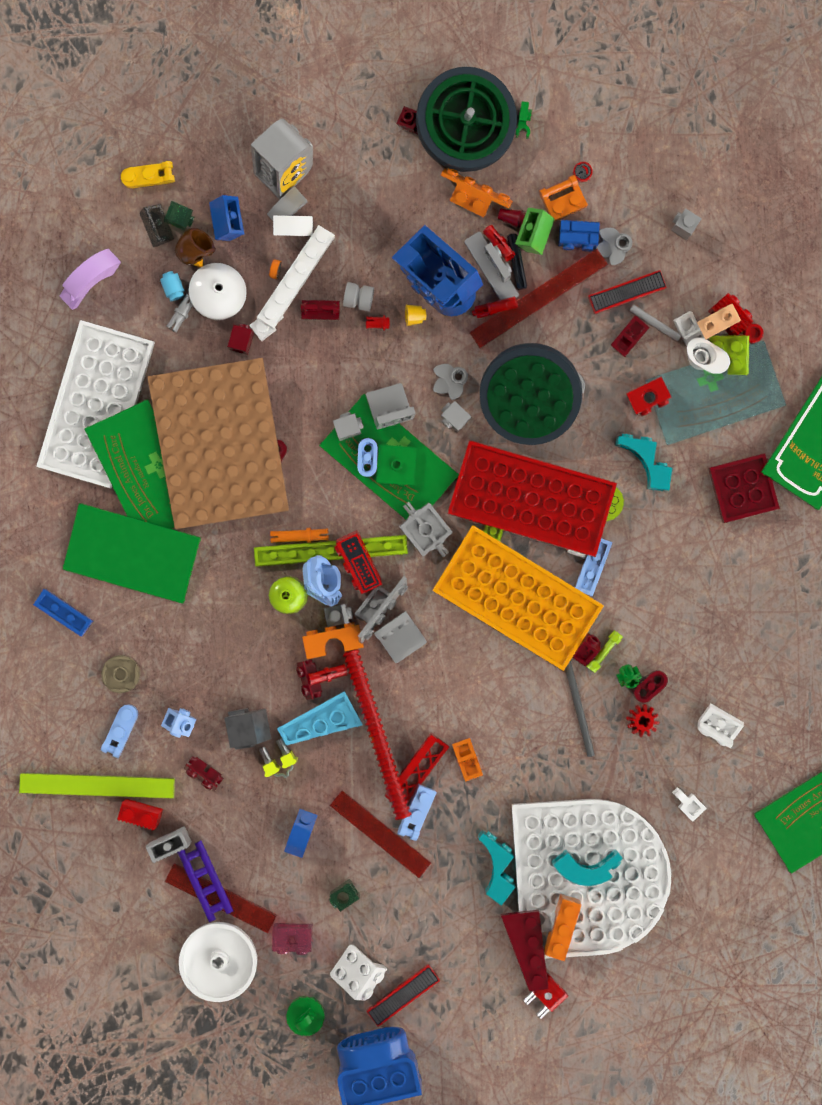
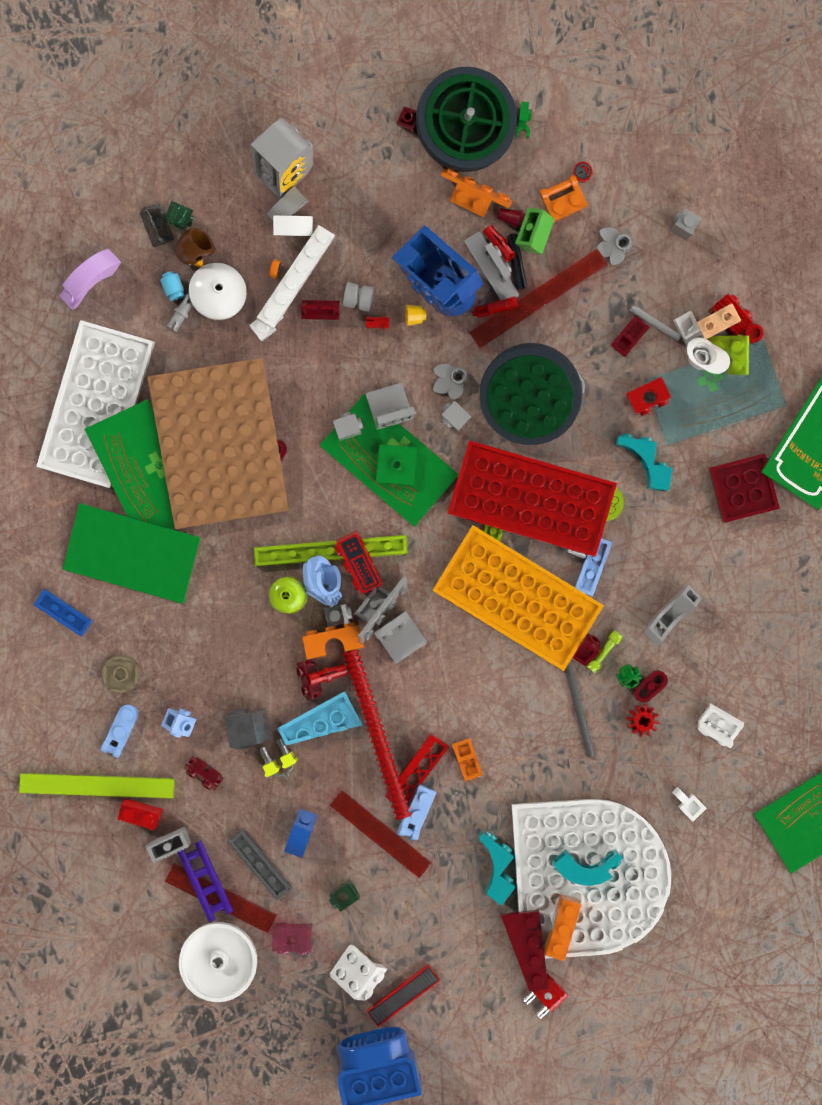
(148, 175): yellow plate -> none
(226, 218): blue brick -> none
(241, 339): dark red brick -> none
(260, 864): none -> dark grey tile
(300, 535): orange pin -> none
(305, 1016): green tile -> none
(367, 457): light blue plate -> none
(425, 529): light grey plate -> none
(578, 235): blue brick -> none
(627, 292): tile -> none
(671, 614): none -> light grey arch

